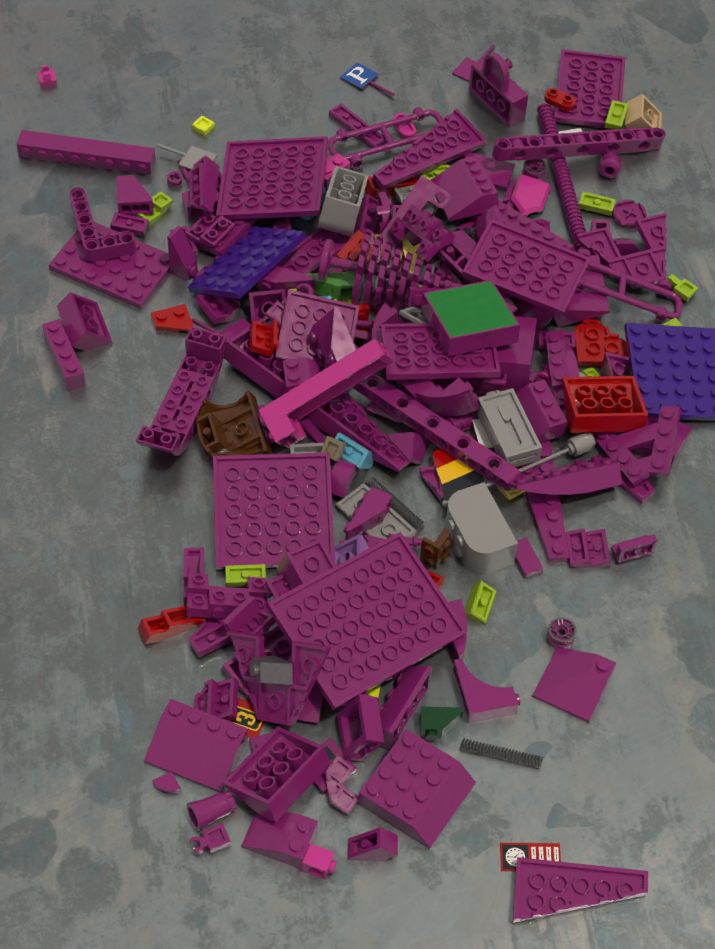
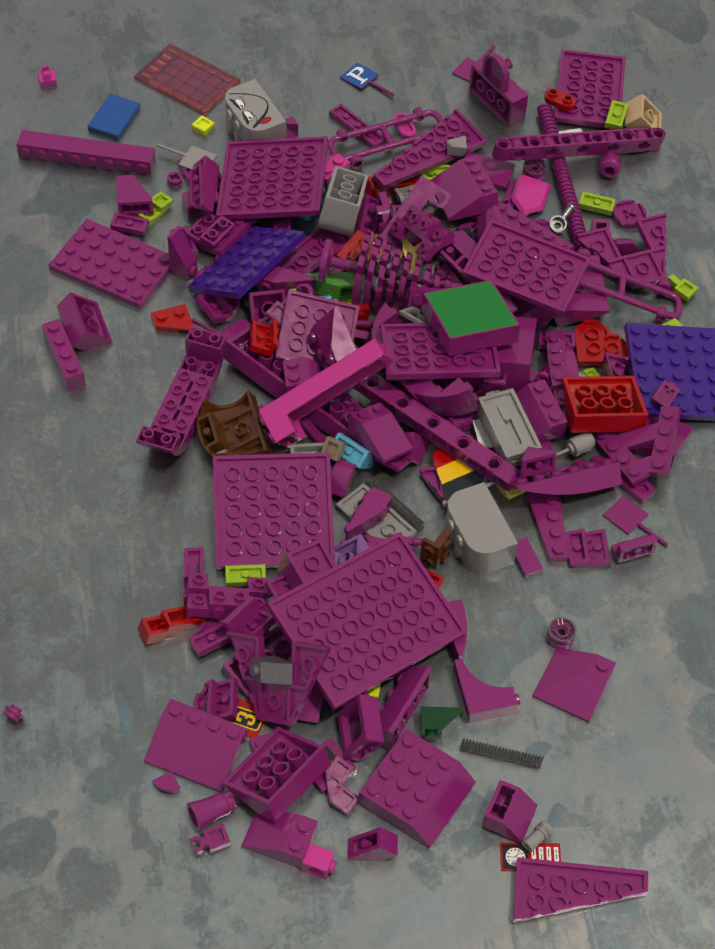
(13, 713): none -> magenta plate
(94, 246): magenta beam -> none
(113, 116): none -> blue tile
(187, 78): none -> clear pink piece
(252, 114): none -> light grey brick
(291, 127): none -> magenta slope
(379, 432): none -> magenta slope
(456, 146): none -> light grey slope
(480, 602): lime slope -> none
(509, 812): none -> magenta slope
(537, 461): none -> magenta slope
(541, 832): none -> light grey pin
(561, 219): none -> flat silver bar
(628, 516): none -> magenta piece
(666, 393): none -> magenta bracket

